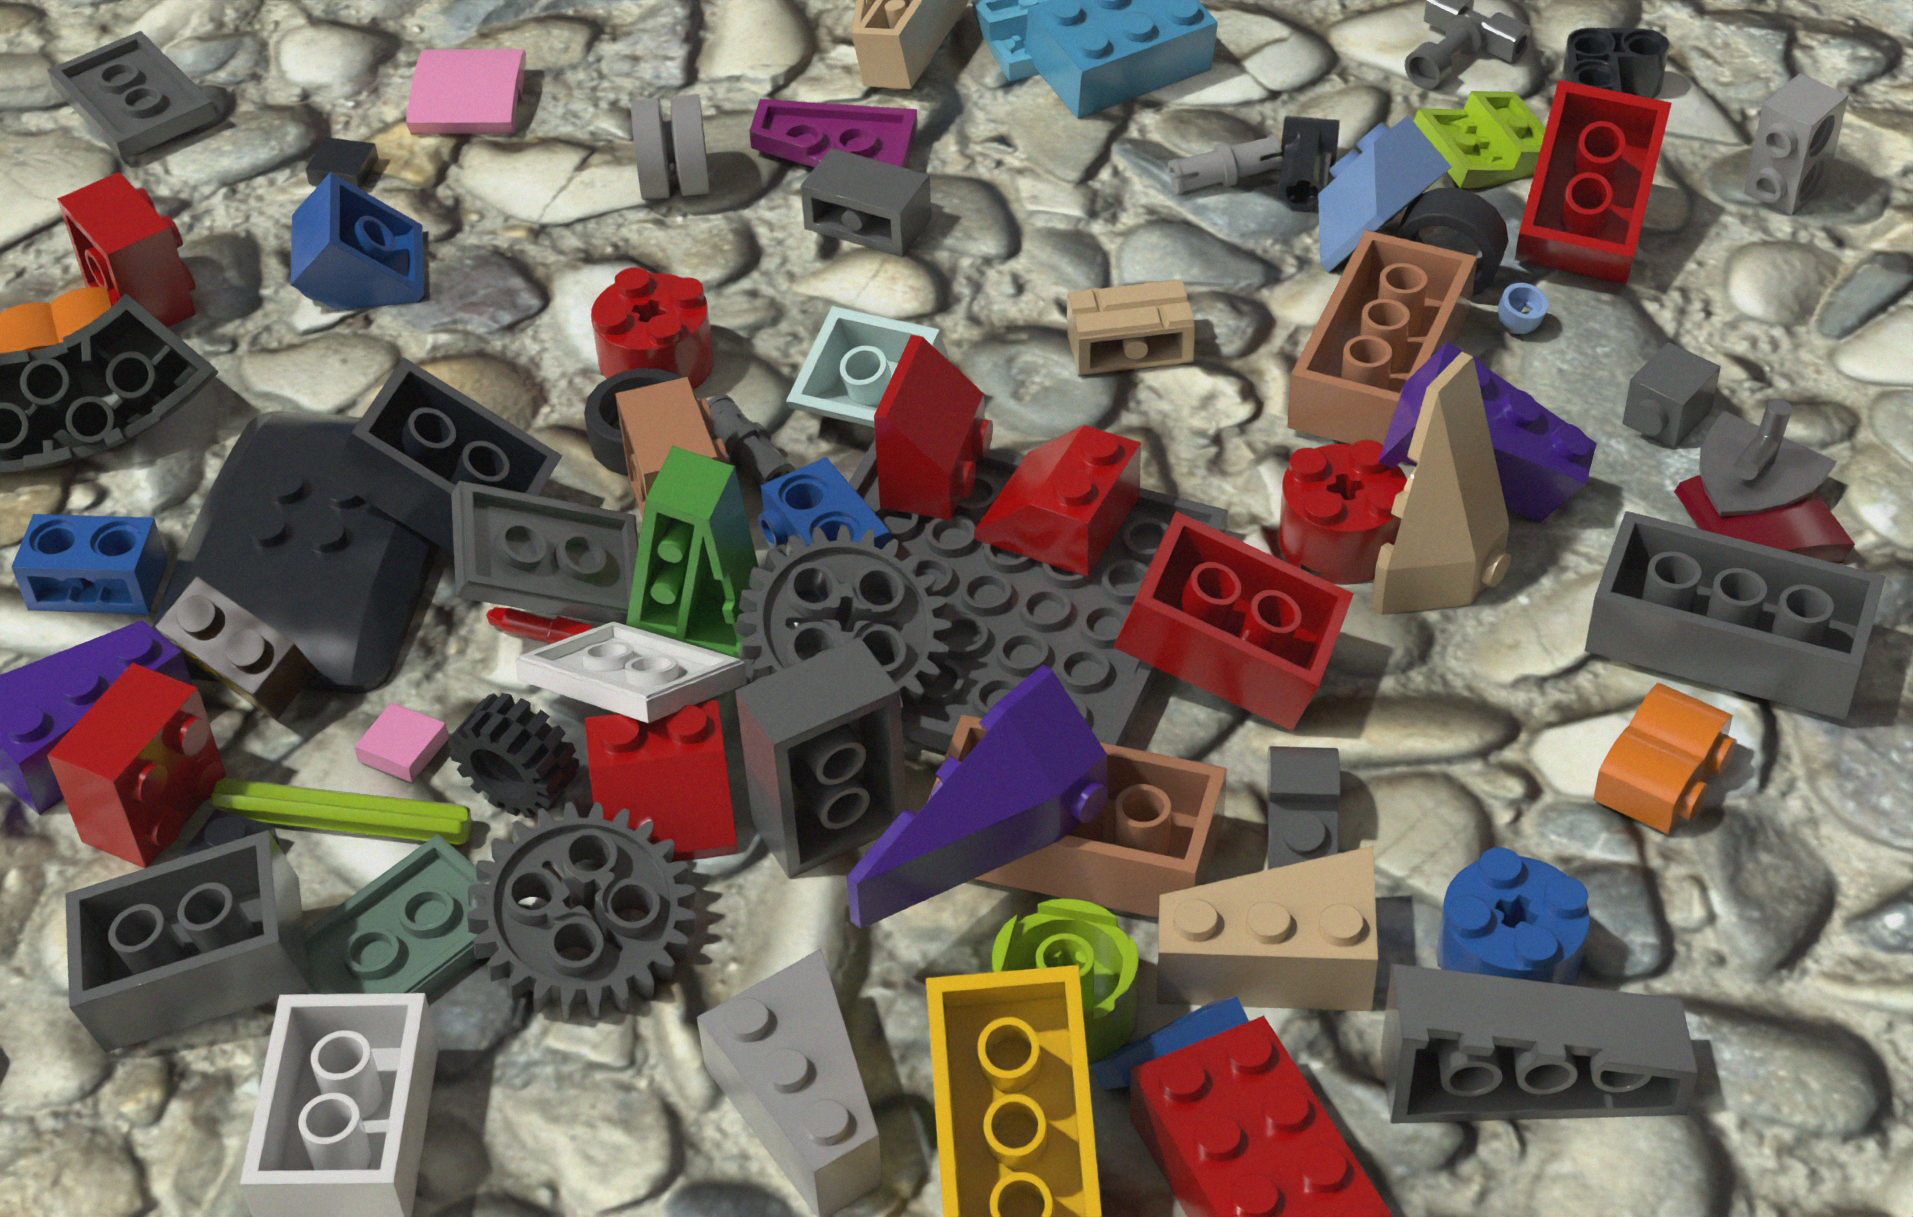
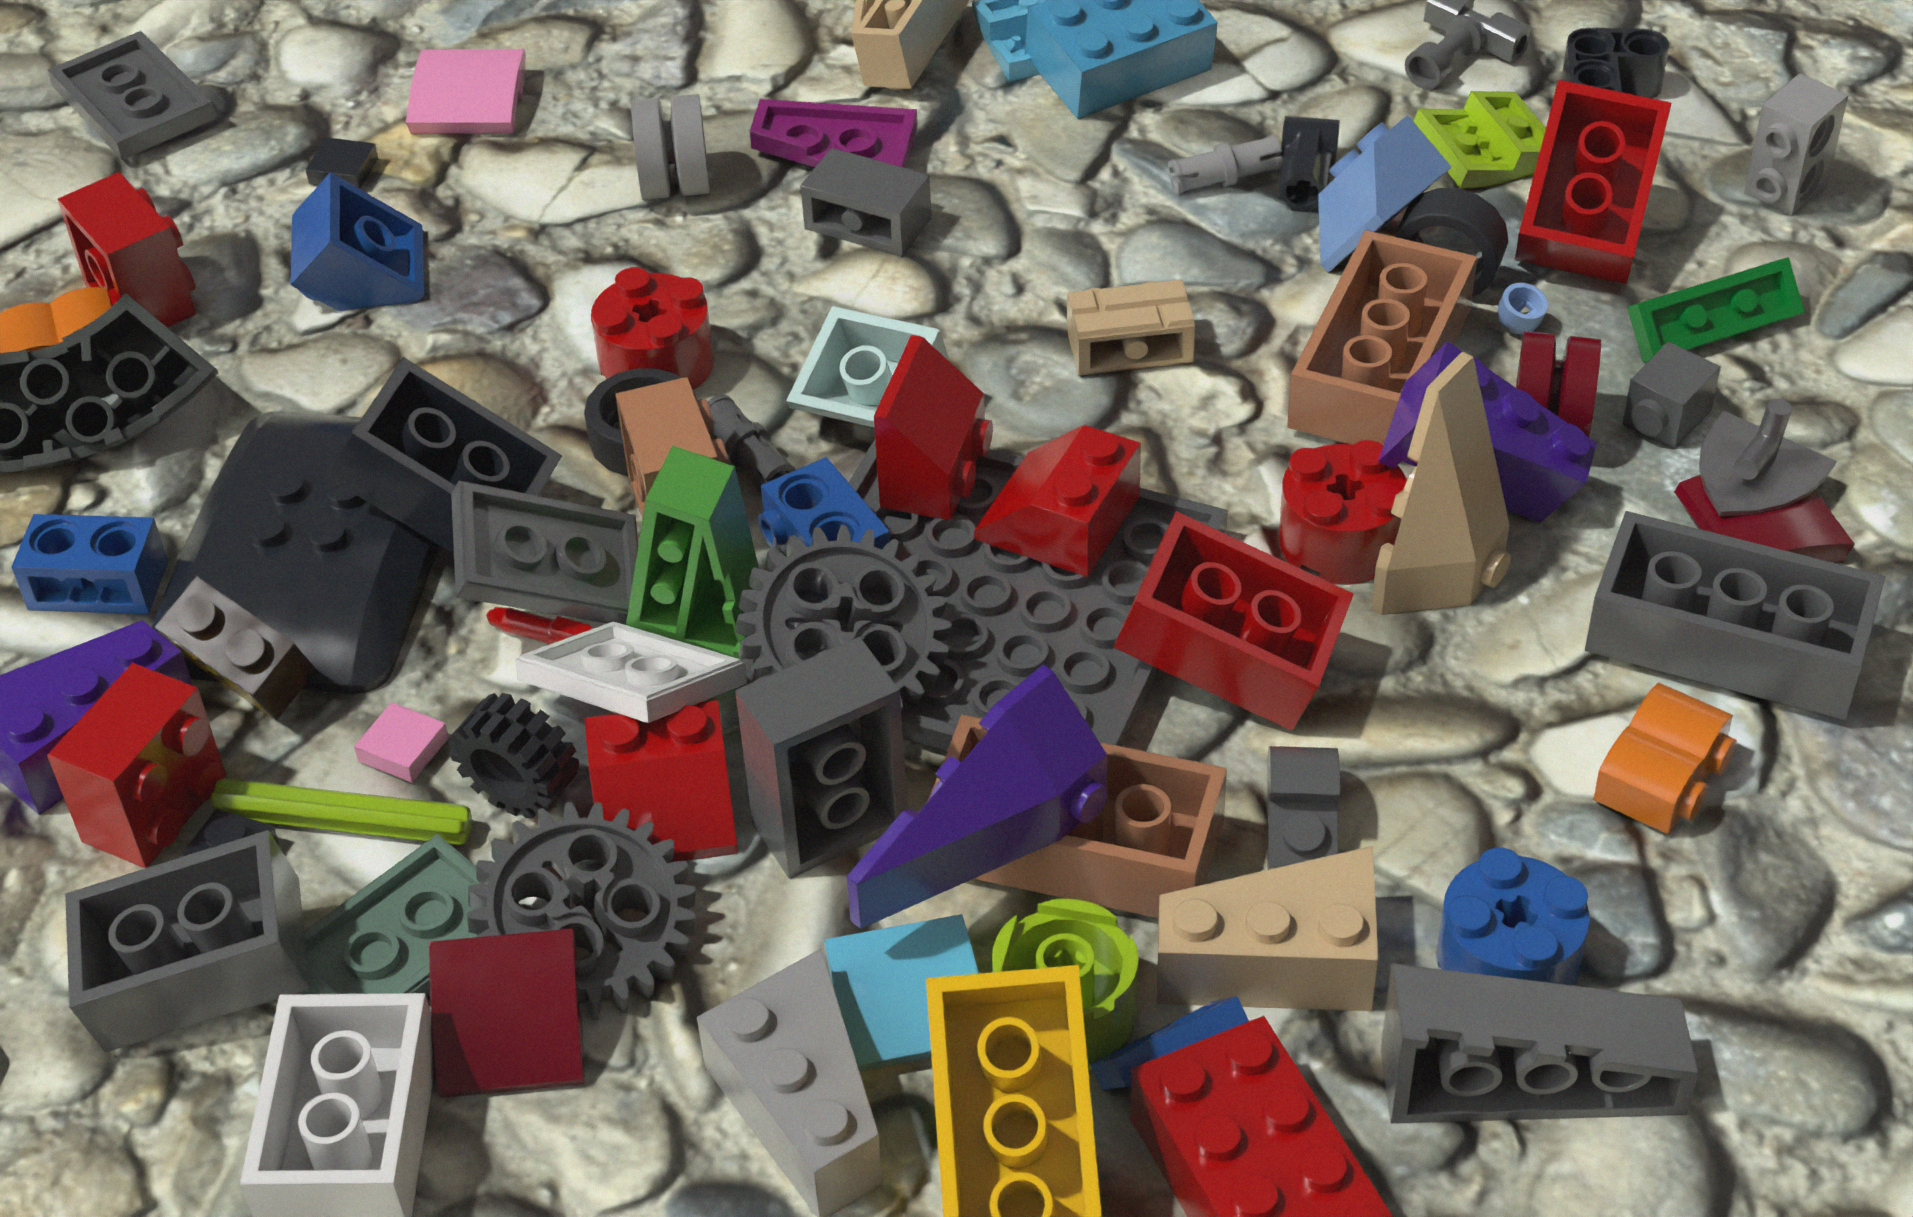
(506, 1013): none -> dark red slope
(883, 985): none -> medium azure slope
(1563, 385): none -> dark red wheel
(1717, 308): none -> green plate

